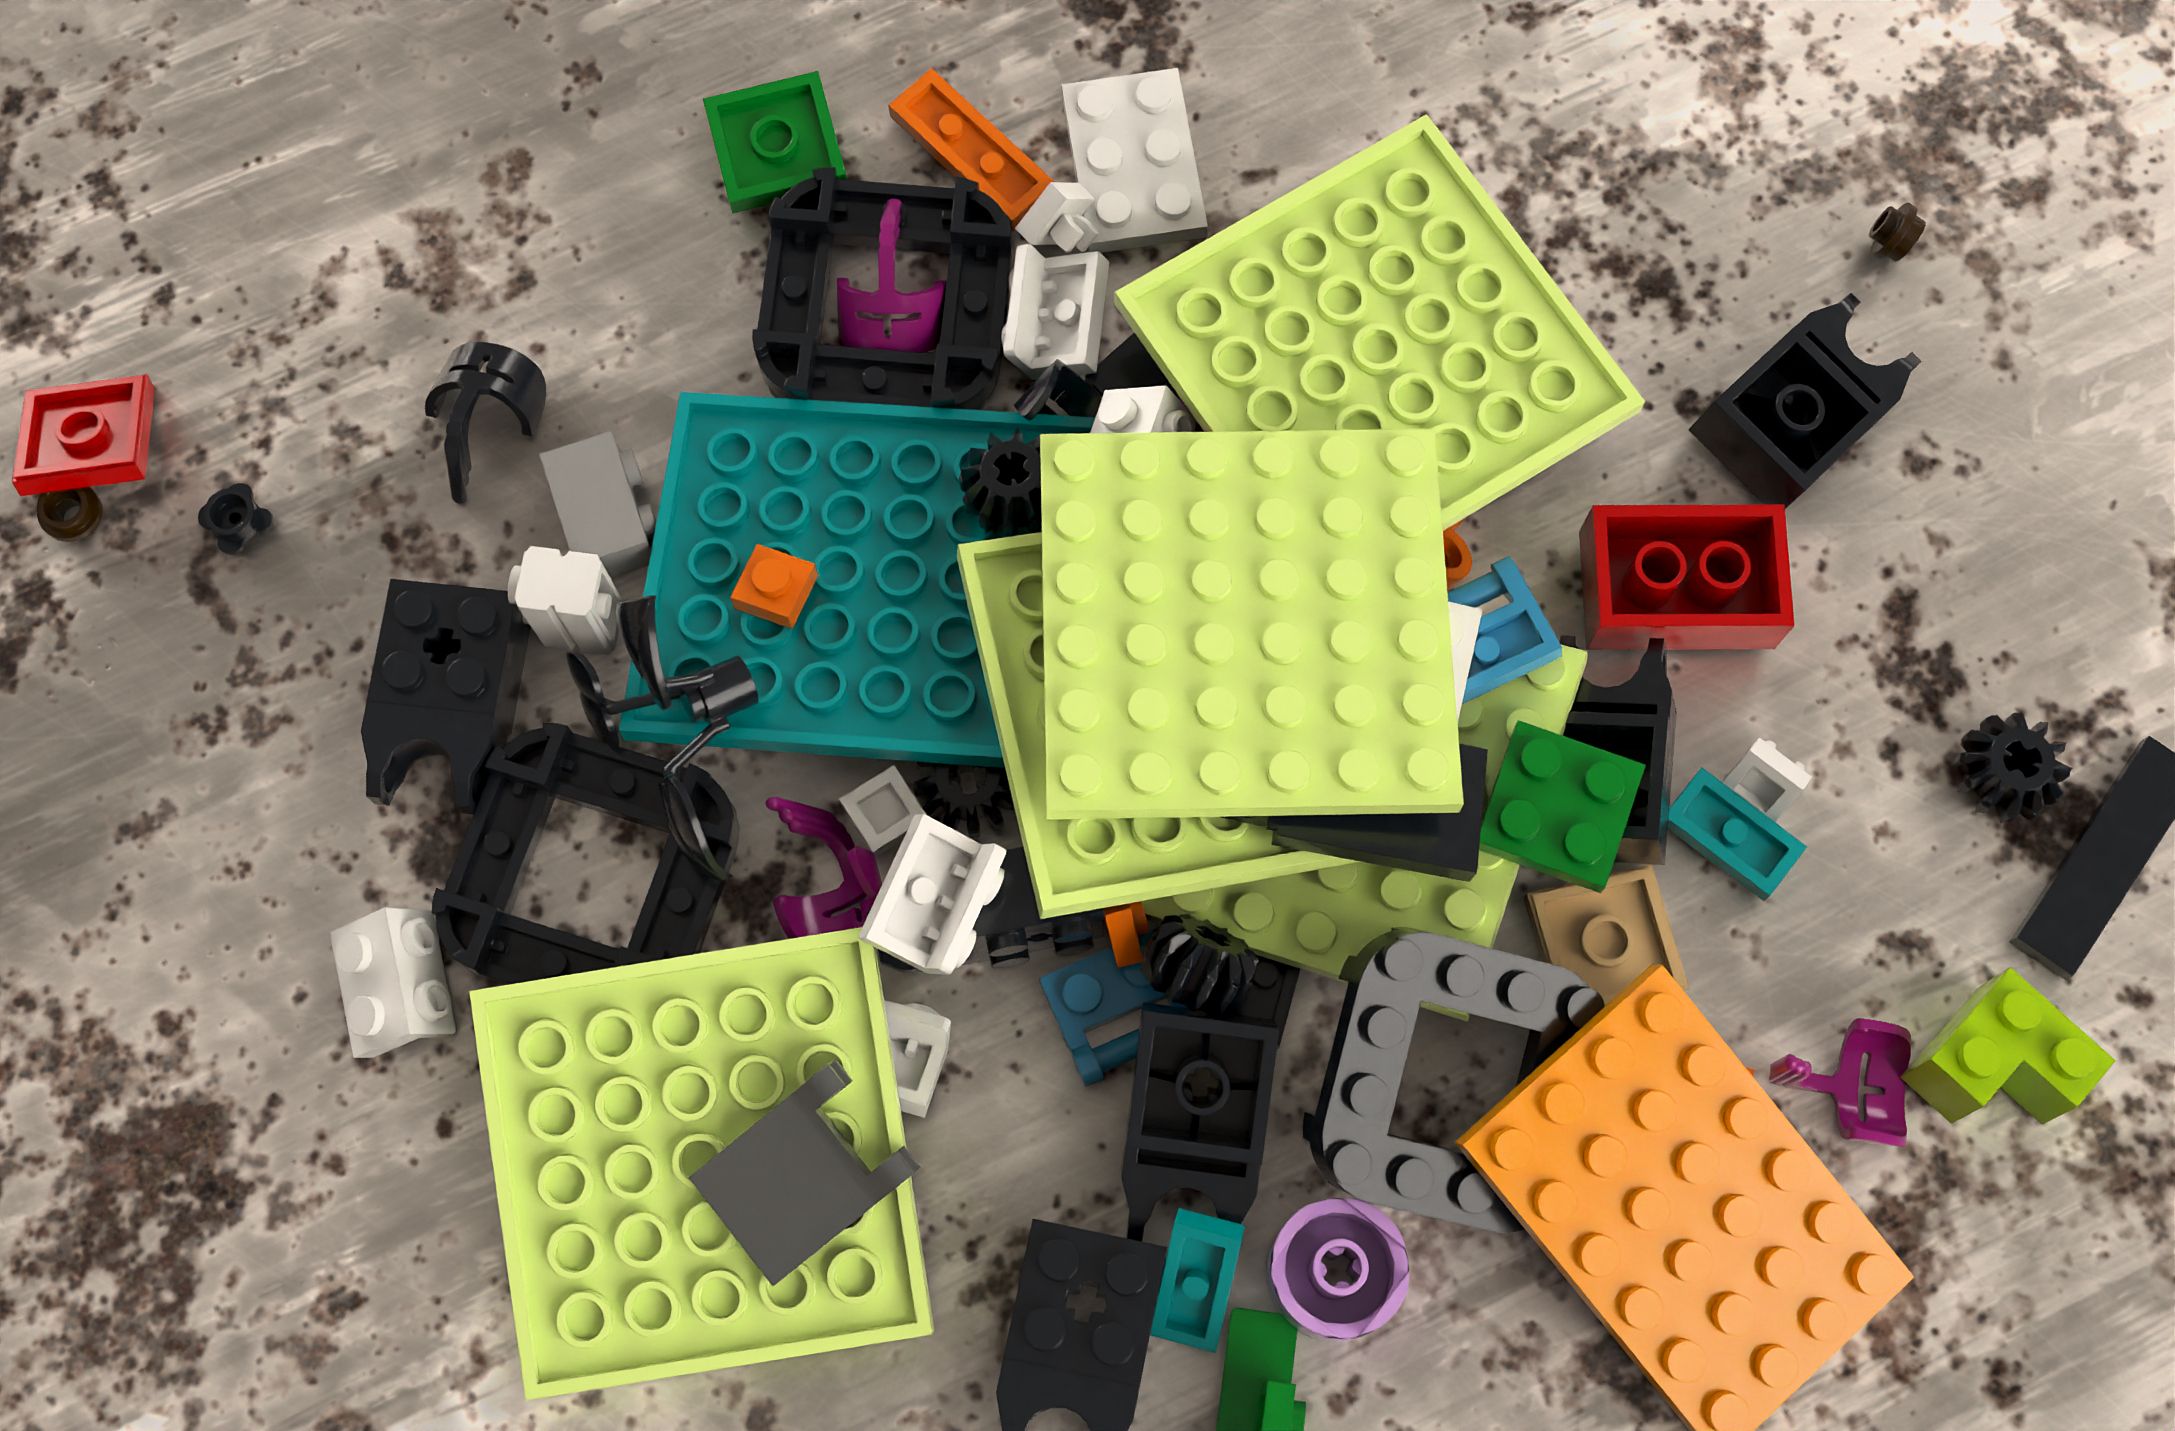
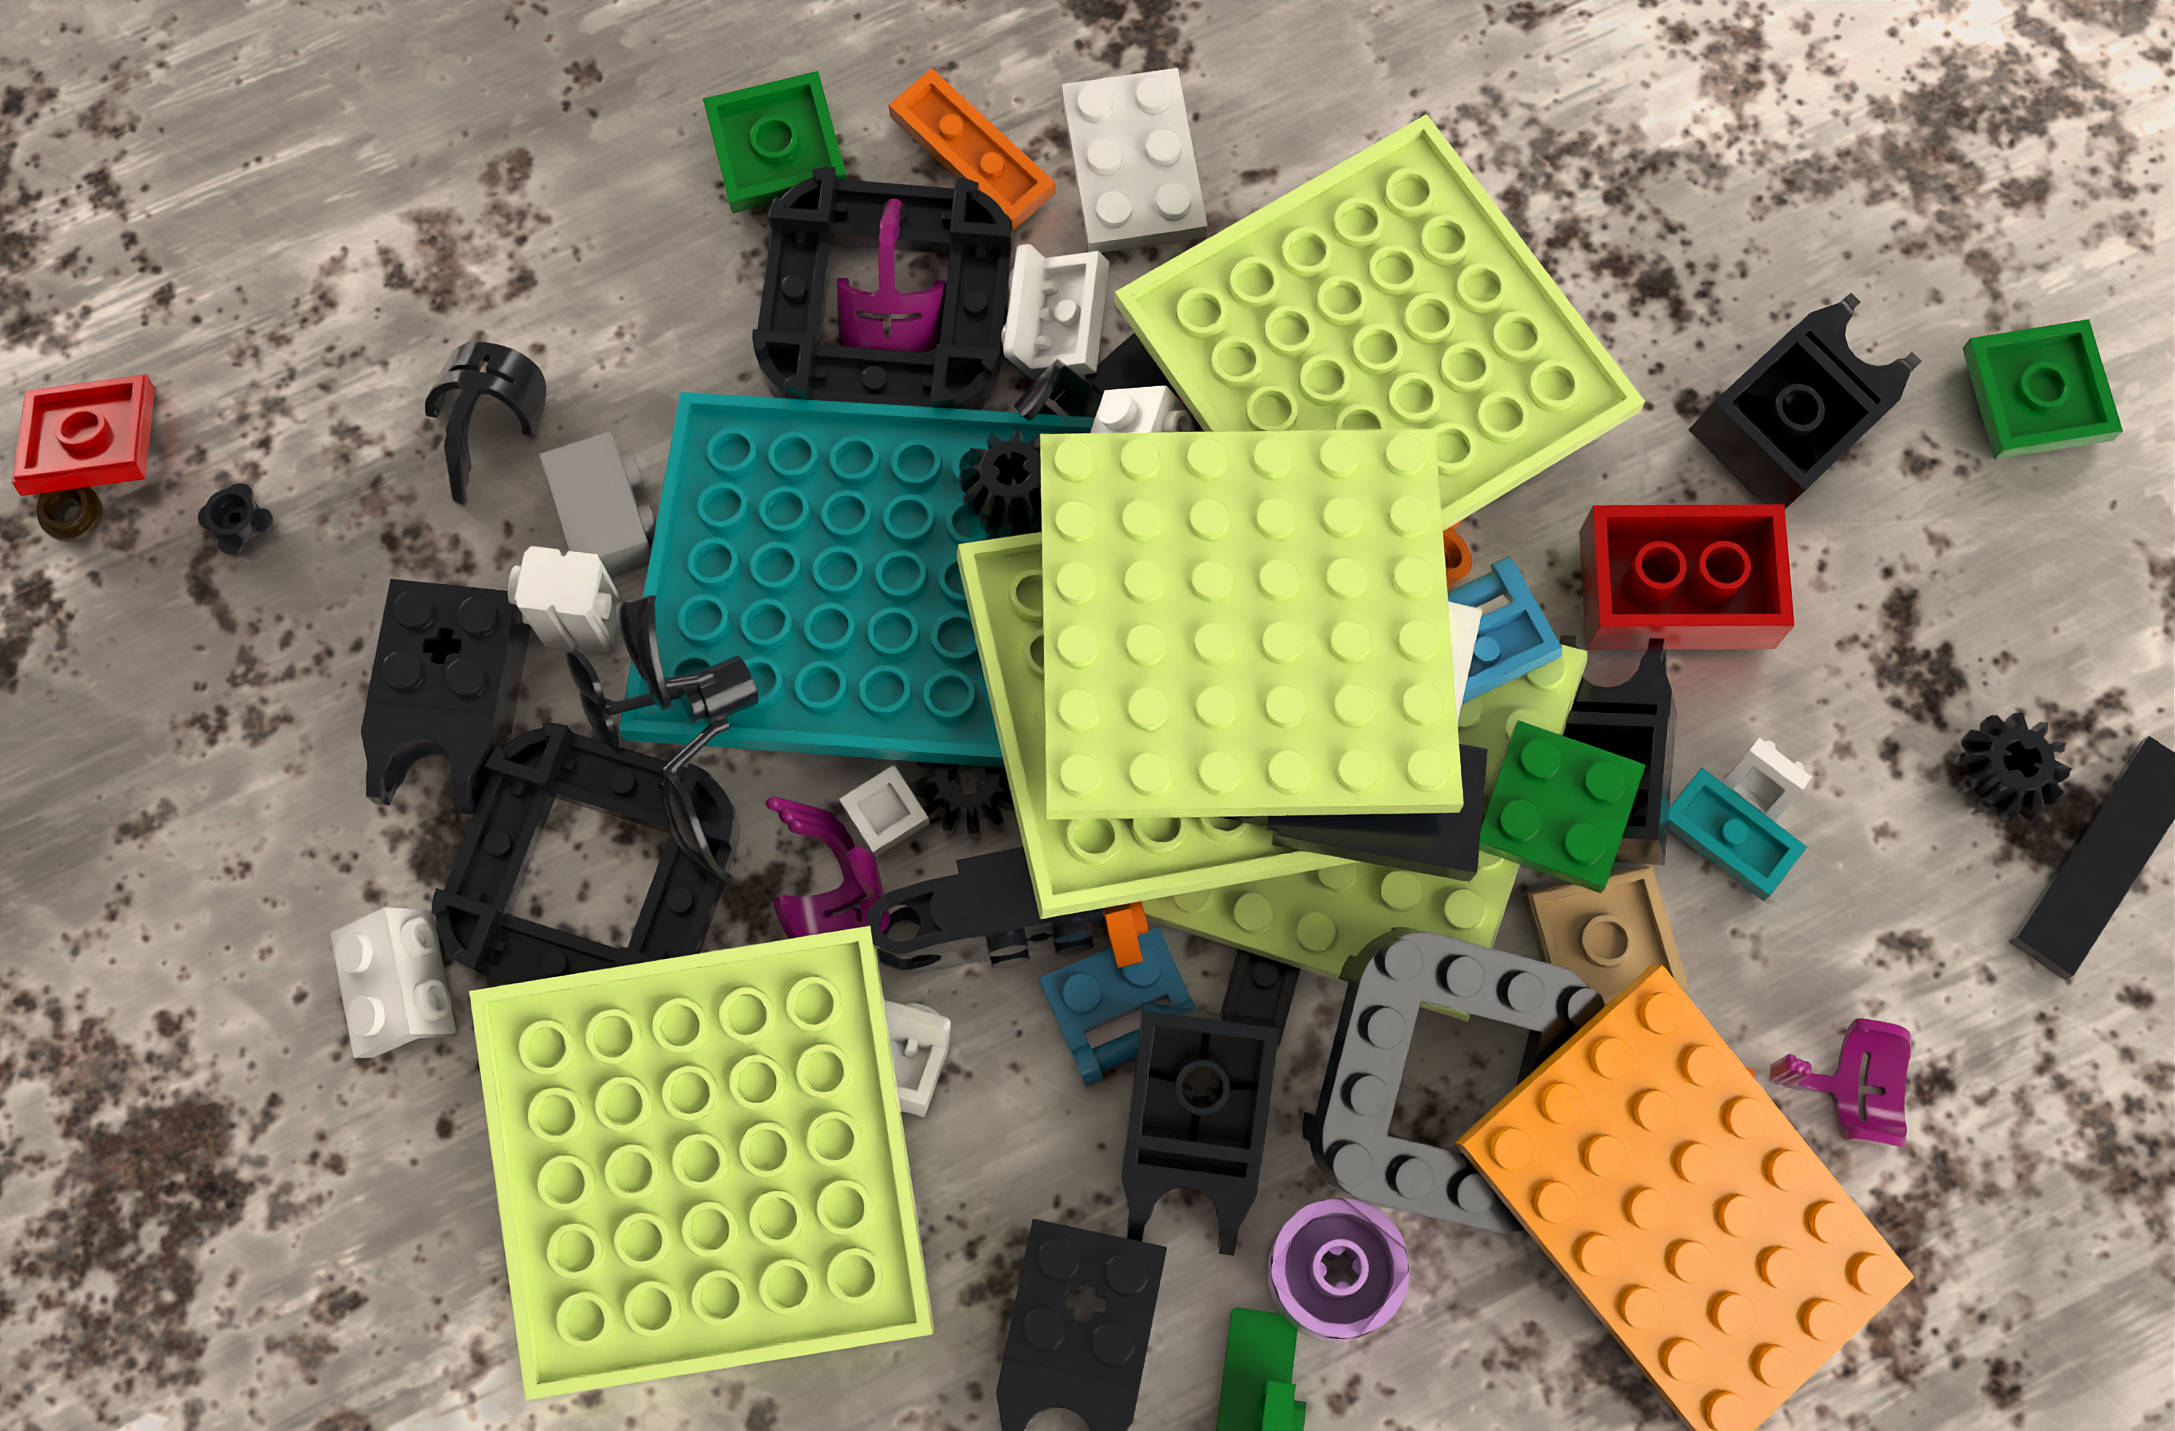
(774, 586): orange plate -> none
(795, 1179): dark grey flag -> none
(933, 897): white bracket -> none
(1059, 219): white tile -> none
(1197, 1280): teal plate -> none
(1199, 965): black gear -> none
(1896, 232): dark brown plate -> none
(2010, 1041): lime brick -> none
(2042, 389): none -> green plate

